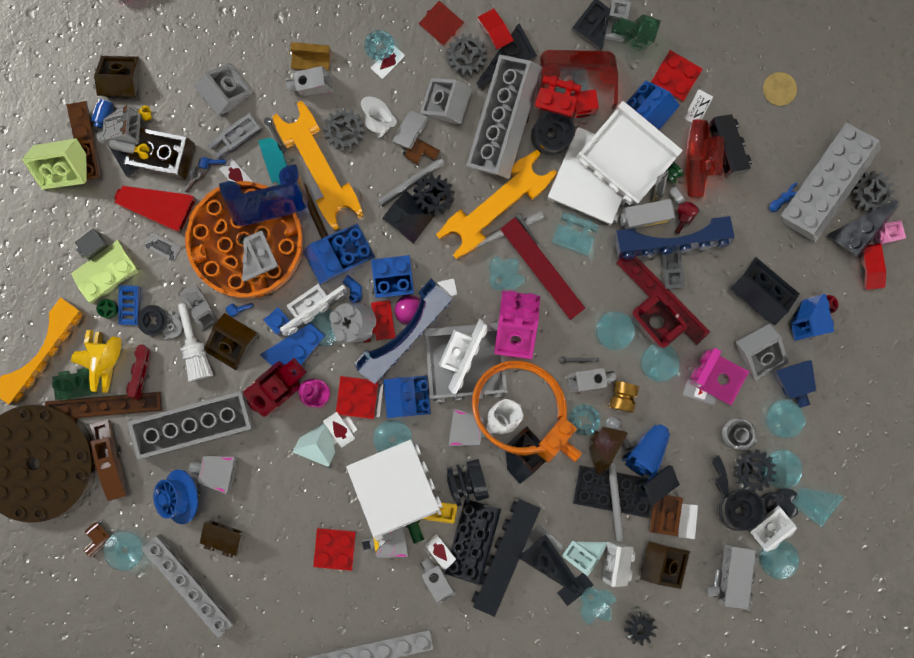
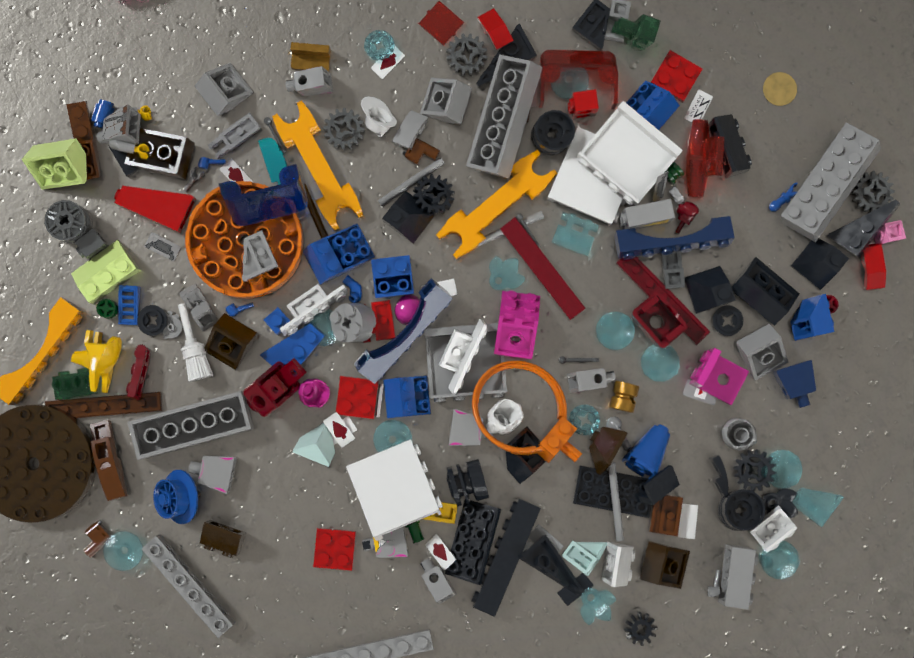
(78, 217): none -> dark grey wheel
(117, 76): dark brown slope -> none
(558, 102): red plate -> none
(709, 289): none -> black slope
(737, 320): none -> black gear
(785, 419): clear light blue dish -> none
(819, 262): none -> black slope

